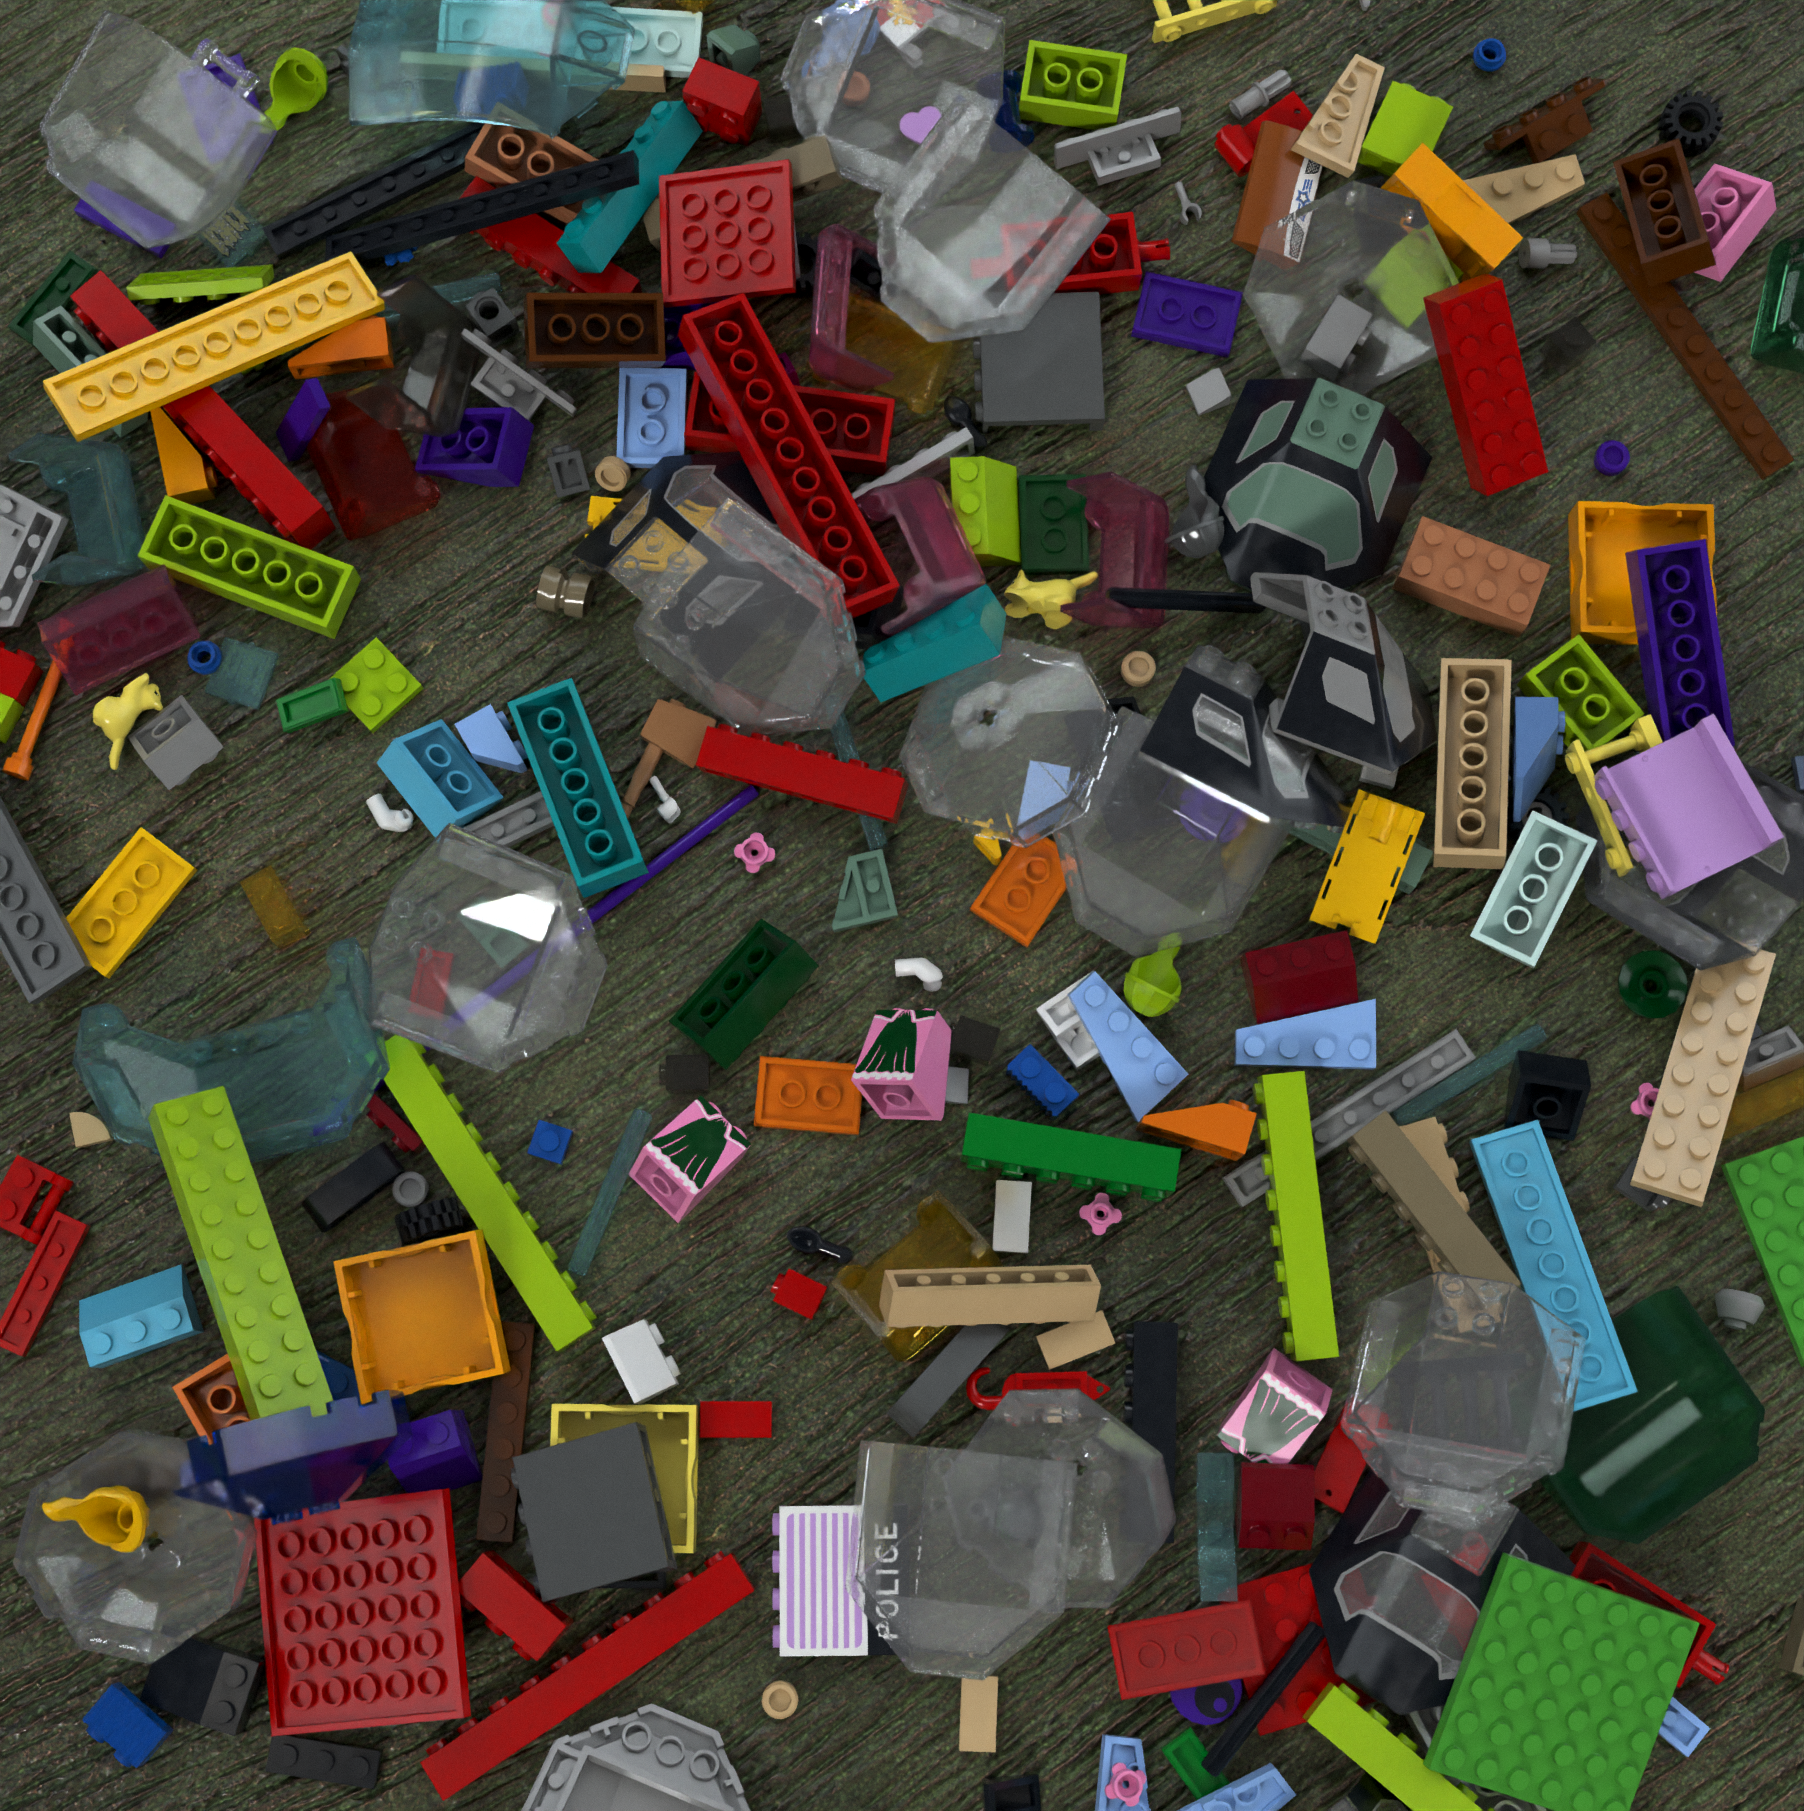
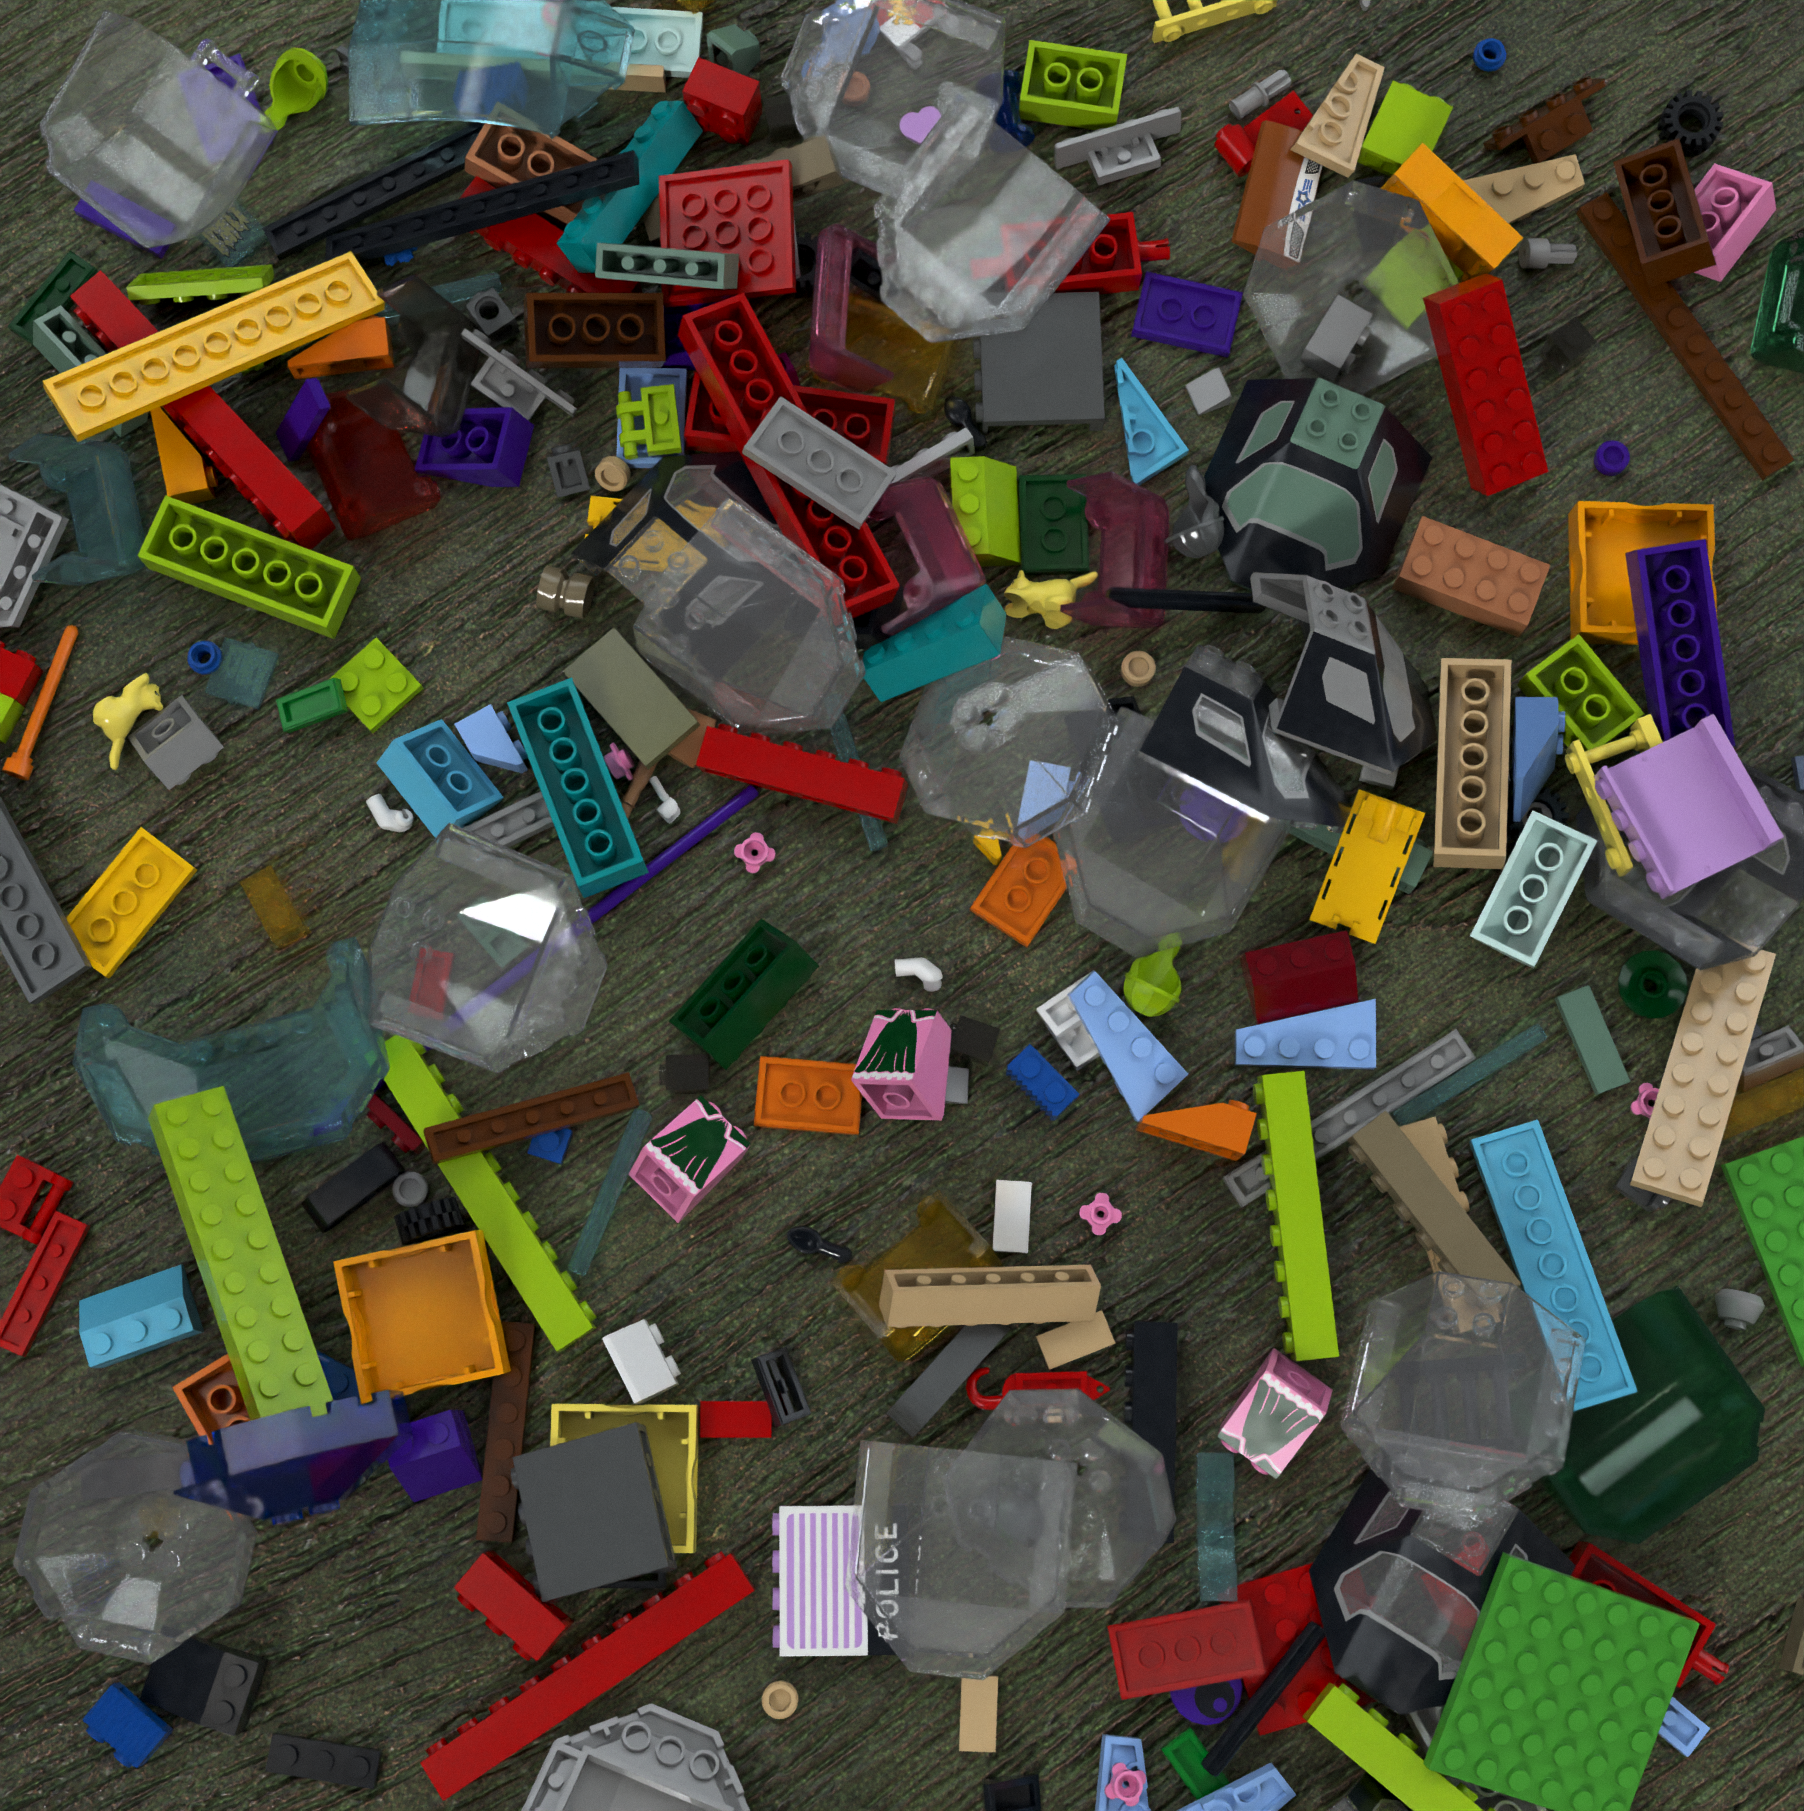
(88, 1130): tan tile -> none
(106, 1515): yellow piece -> none
(119, 629): clear pink brick -> none
(363, 1616): red plate -> none
(530, 1118): none -> reddish brown plate
(619, 762): none -> bright pink plate
(631, 698): none -> olive tile
(660, 421): none -> lime plate
(667, 265): none -> sand green brick
(775, 1387): none -> black tile
(798, 1293): red brick -> none
(819, 462): none -> light grey plate
(865, 892): sand green wing -> none
(1070, 1156): green brick -> none
(1147, 433): none -> medium azure wing
(1186, 204): light grey hand -> none
(1275, 1506): dark red slope -> none
(1338, 1469): red door -> none
(1547, 1091): black slope -> none
(1592, 1040): none -> sand green tile

